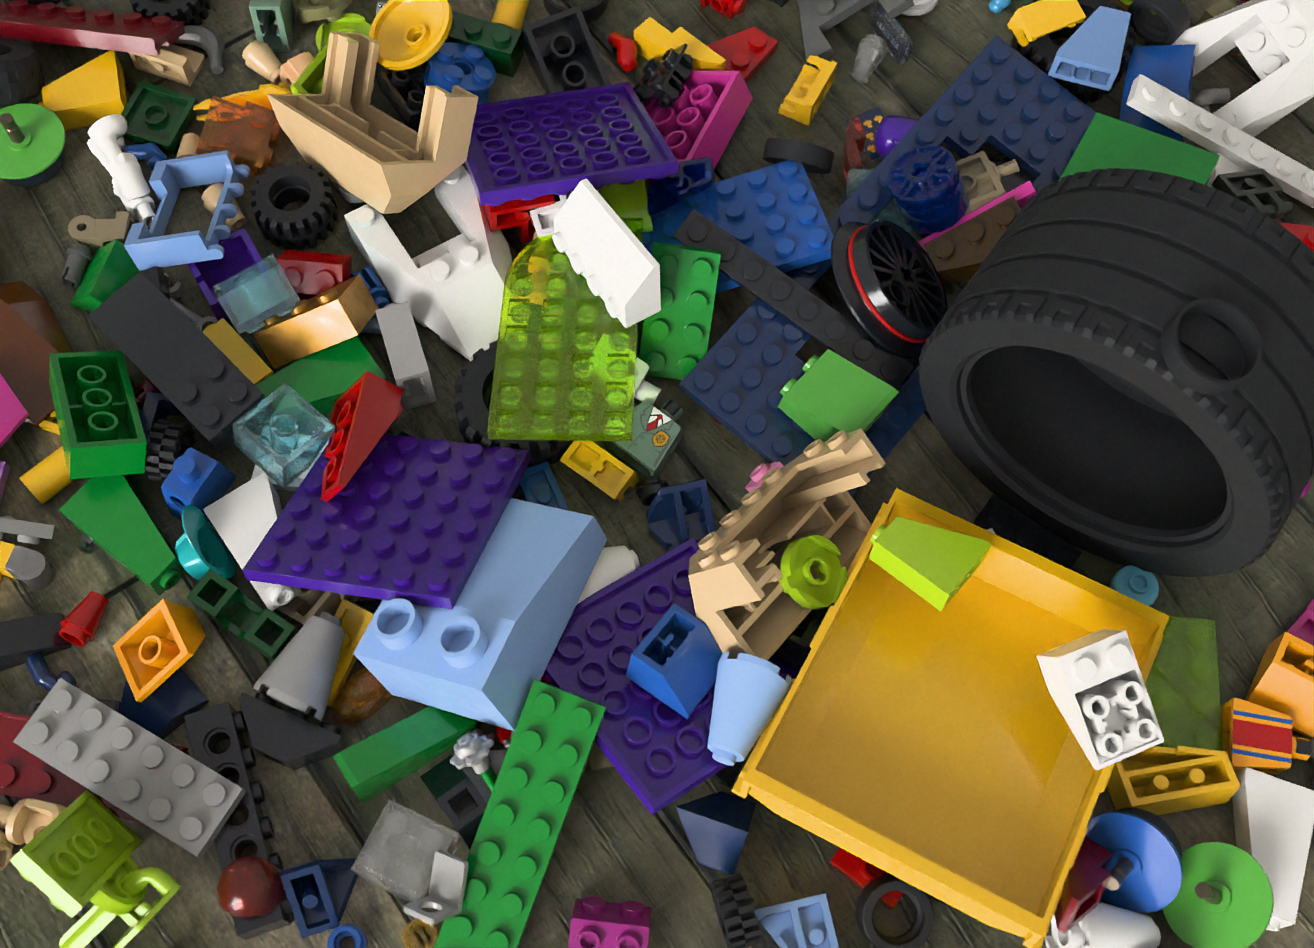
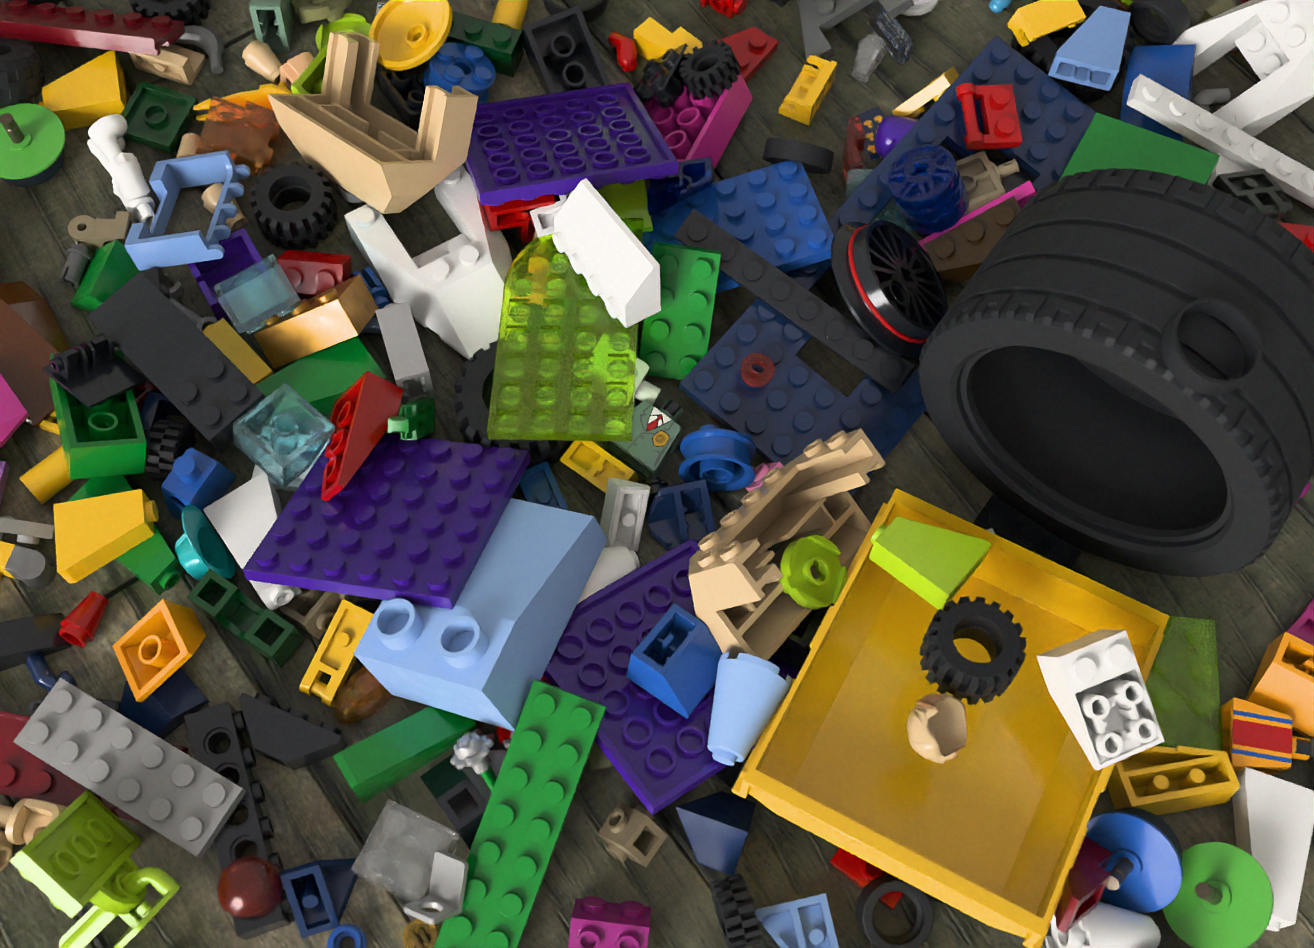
(93, 371): none -> black hinge
(100, 530): none -> yellow slope
(148, 152): blue arm -> none
(306, 666): light grey cone -> none
(414, 419): none -> green hinge
(624, 513): none -> white slope
(632, 834): none -> dark tan brick
(710, 69): none -> black tyre
(718, 457): none -> blue wheel
(753, 378): none -> clear red plate
(835, 397): bright green slope -> none
(914, 105): none -> plate
(937, 727): none -> tan hair
(984, 625): none -> black tyre
(998, 116): none -> red plate
(1135, 584): medium azure head -> none

